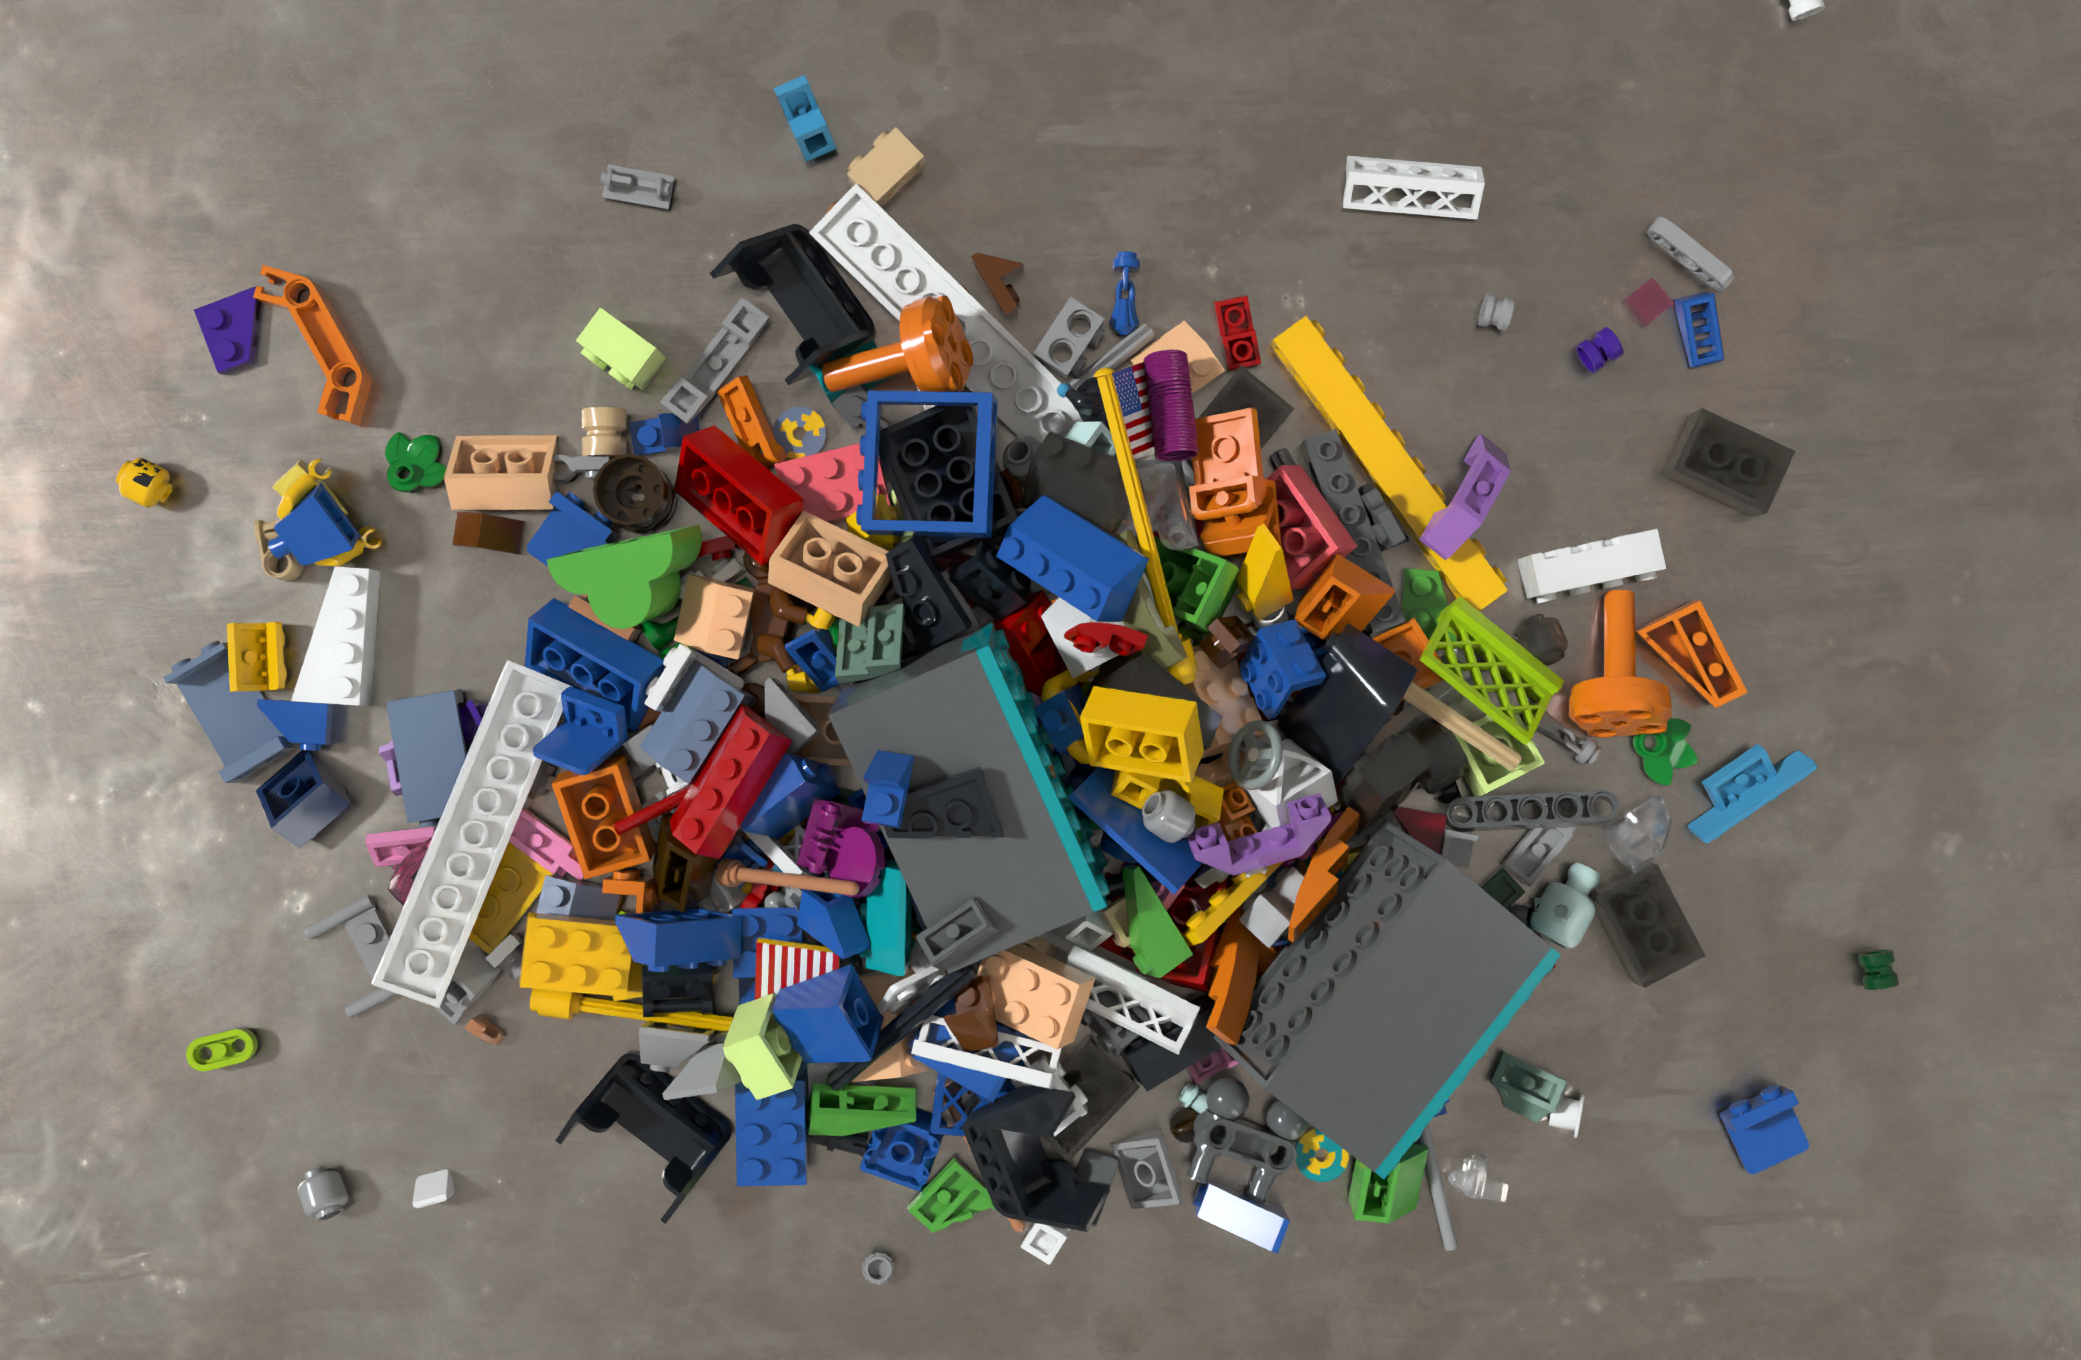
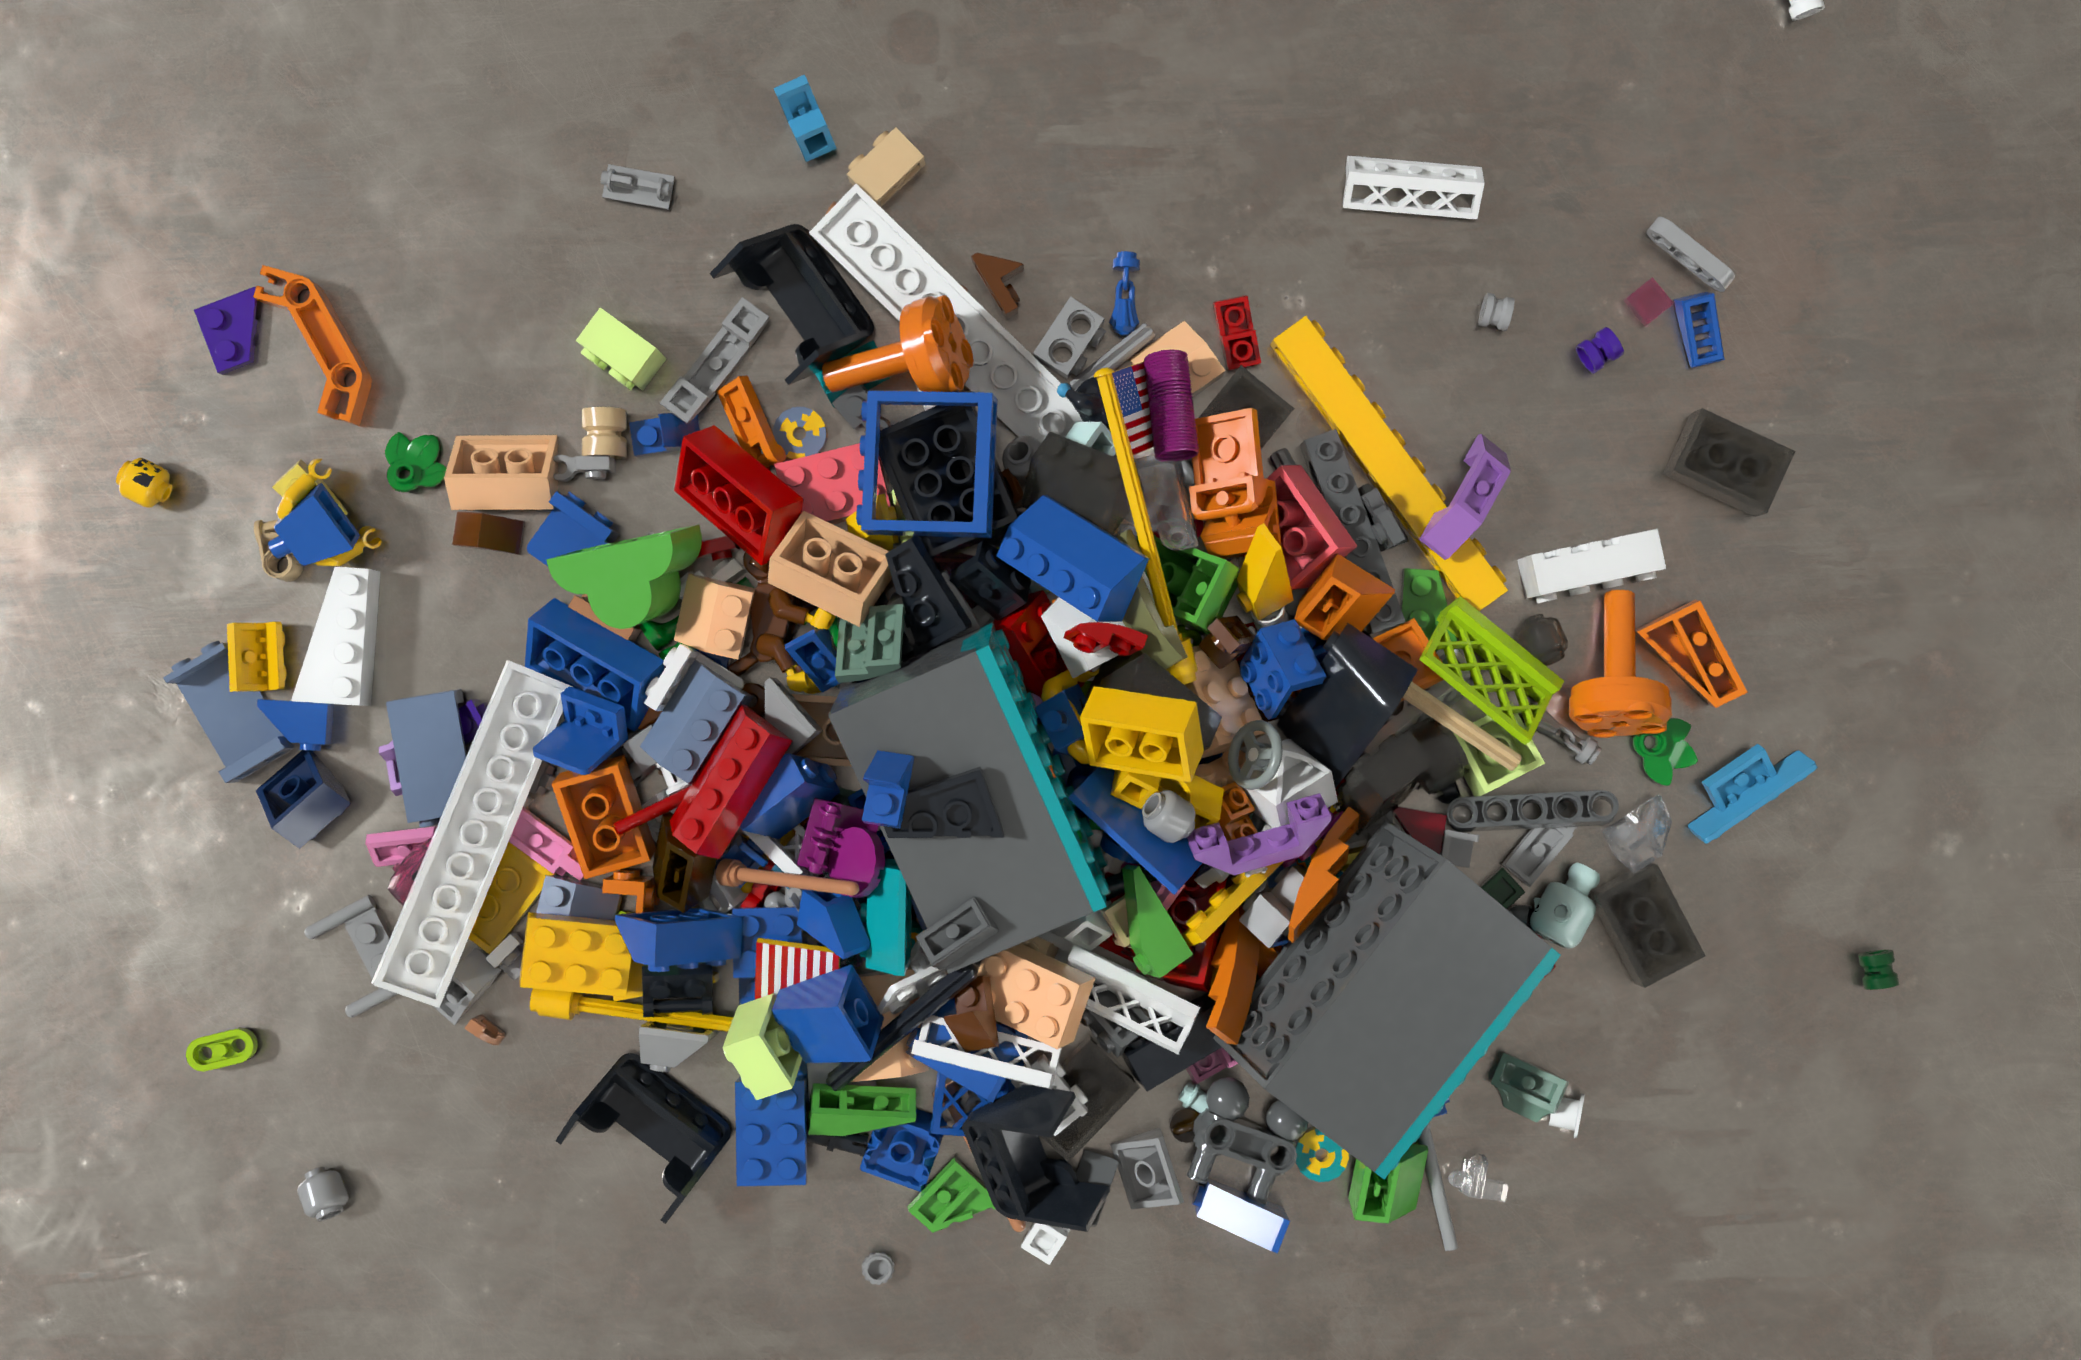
(433, 1188): white slope -> none
(629, 475): dark brown wheel -> none
(705, 1073): light grey slope -> none
(1765, 1128): blue bracket -> none

